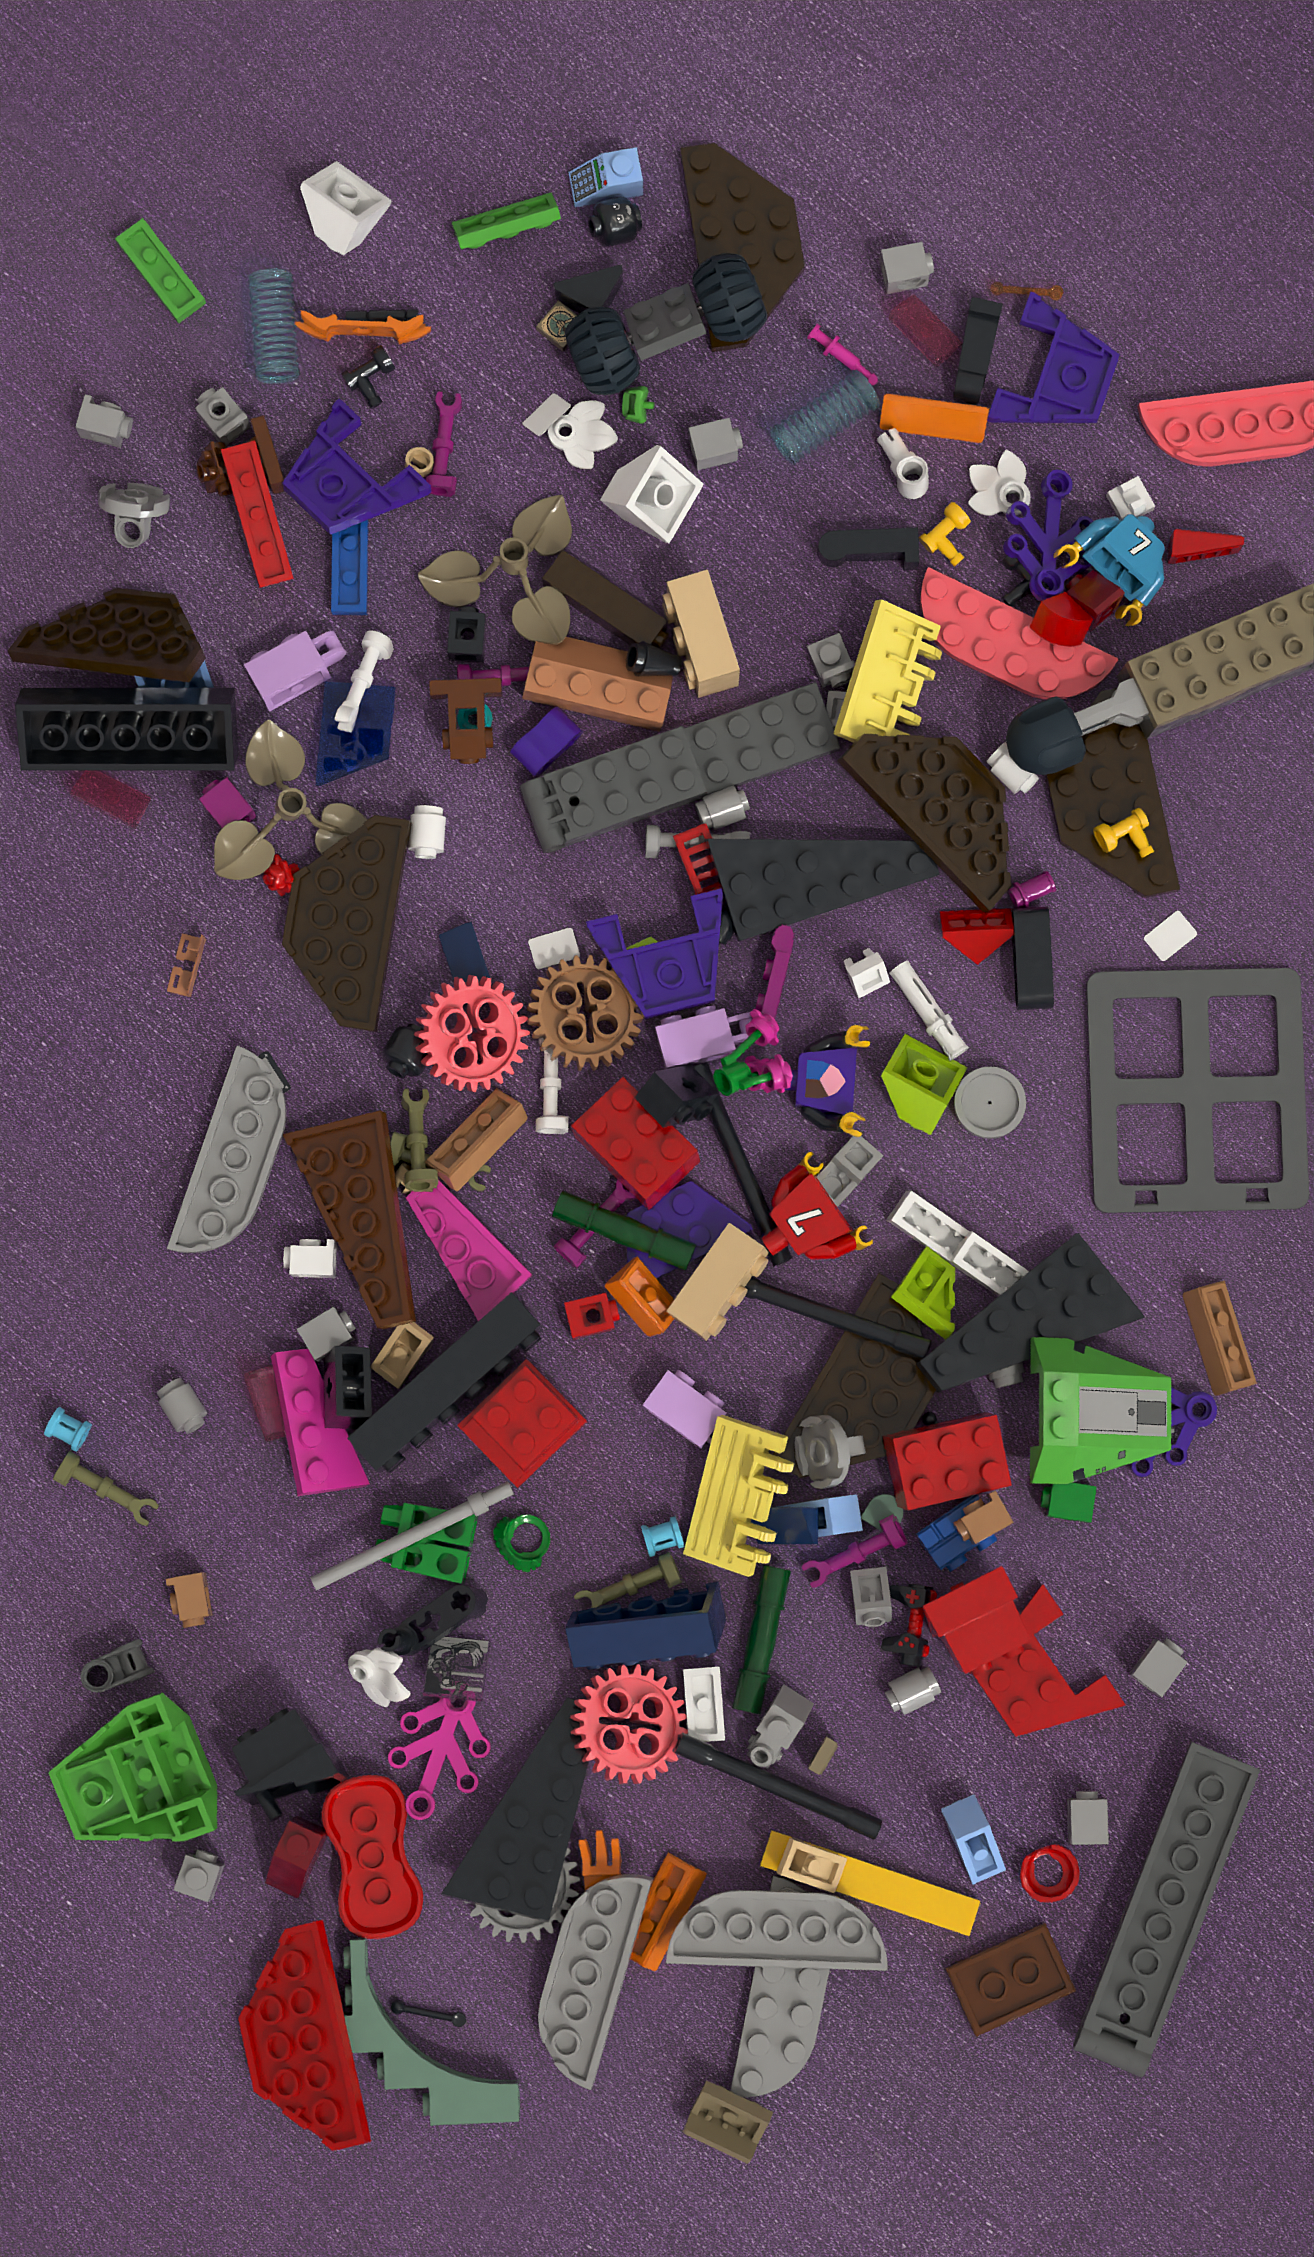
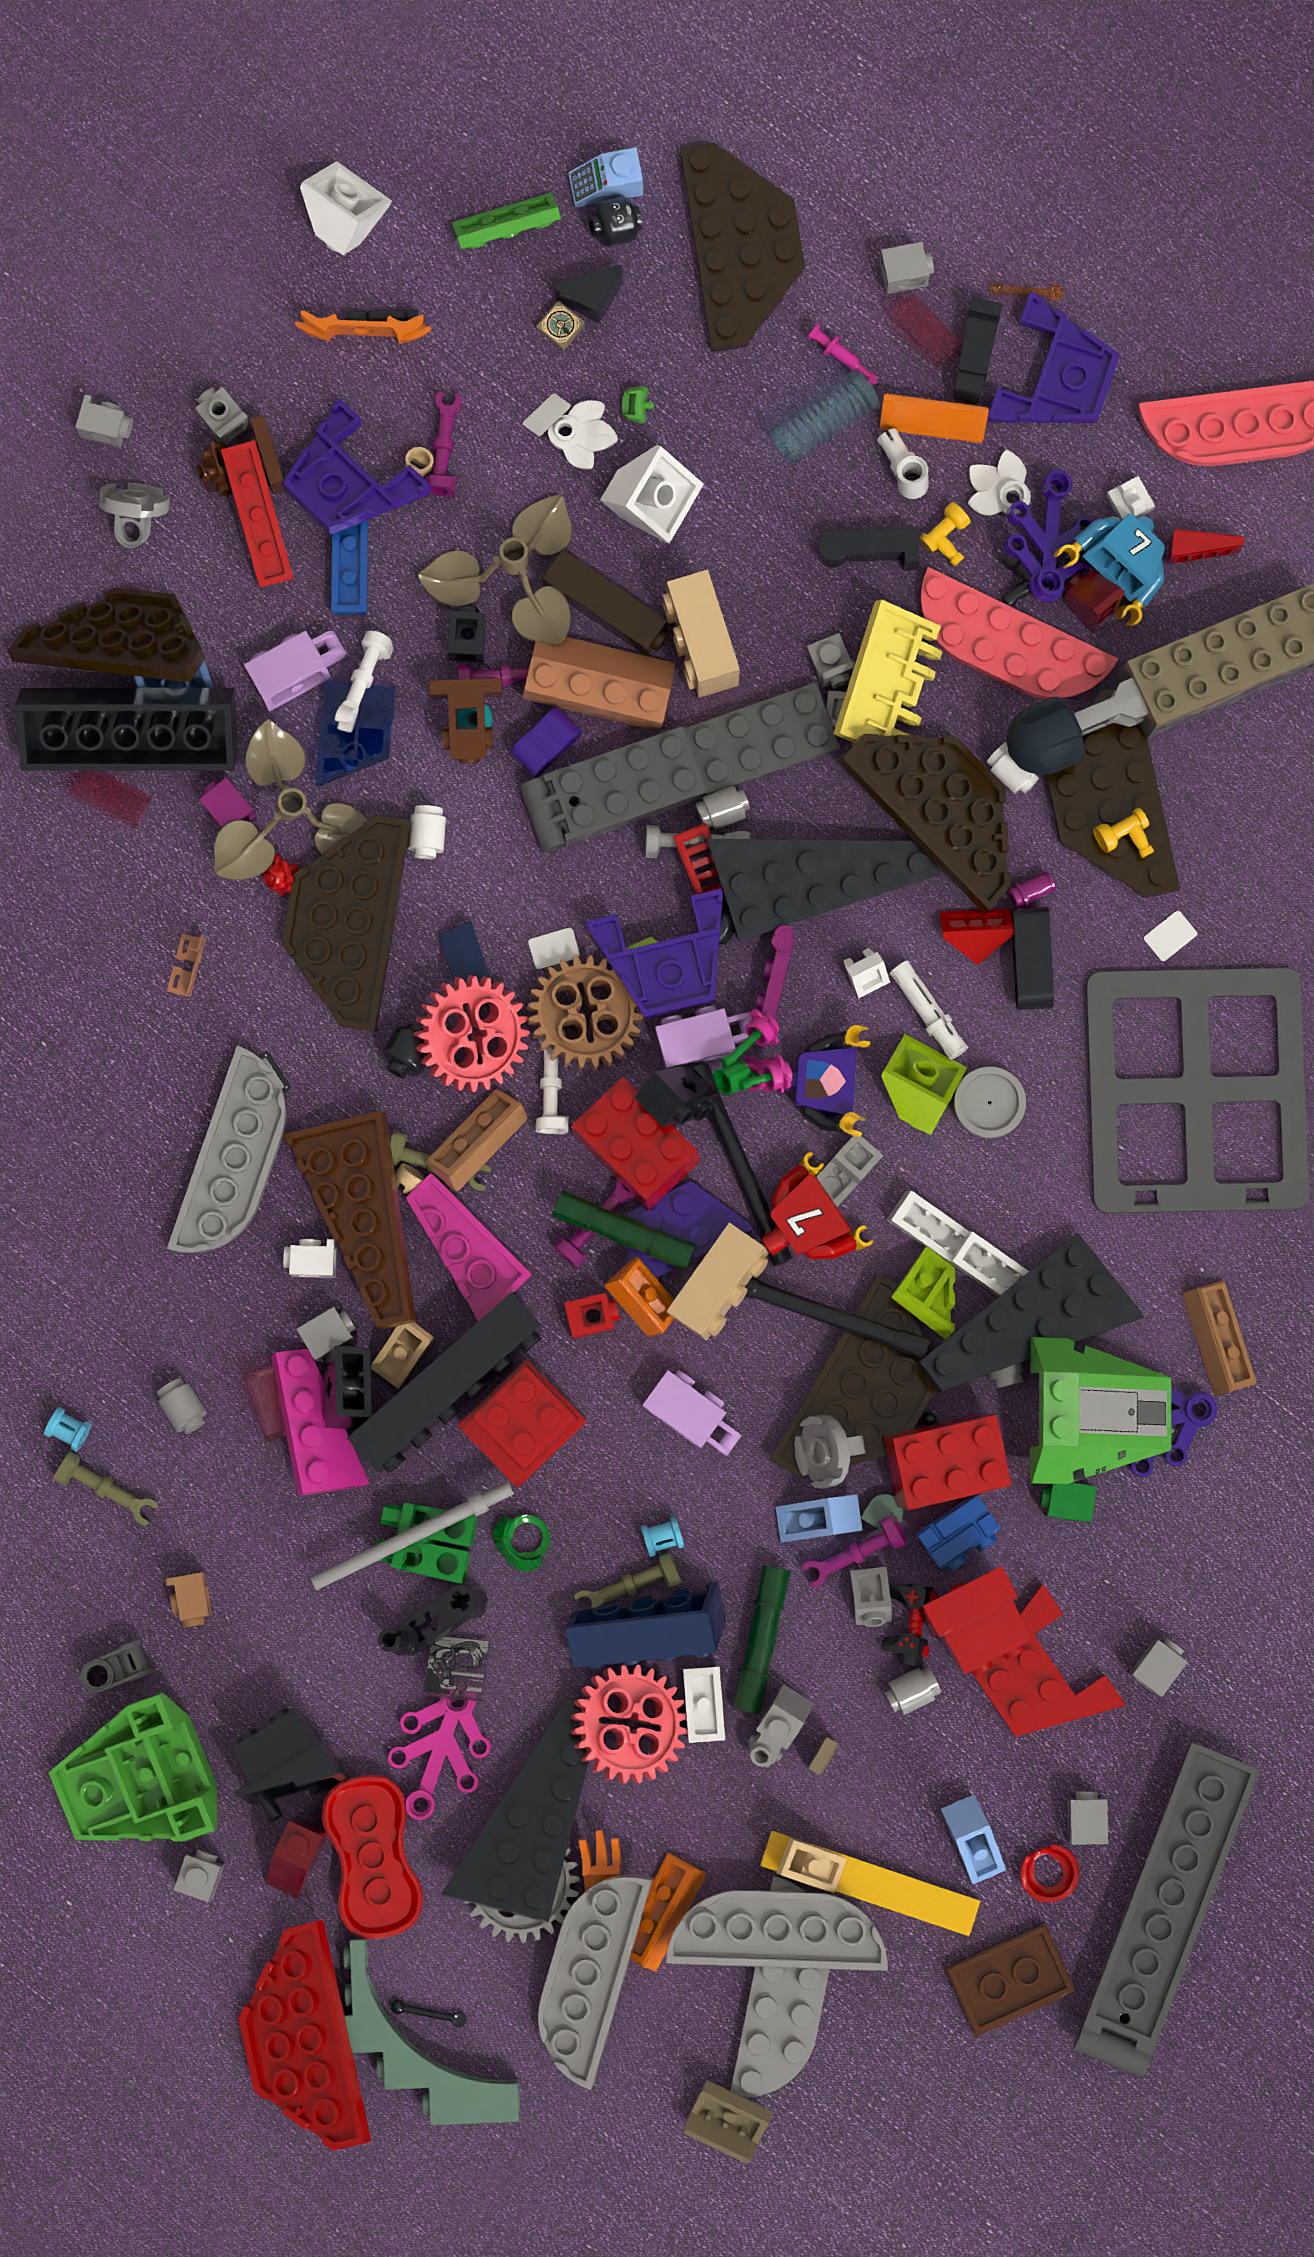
(160, 270): bright green plate -> none
(277, 365): clear light blue piece -> none
(359, 377): black piece -> none
(376, 1674): white plate -> none
(418, 1178): olive piece -> none
(606, 351): black plate -> none
(649, 660): black cone -> none
(709, 1756): black piece -> none
(714, 443): light grey brick -> none
(735, 1493): light yellow hinge -> none
(792, 1525): dark blue slope -> none
(983, 1519): medium nougat brick -> none
(1061, 621): red brick -> none

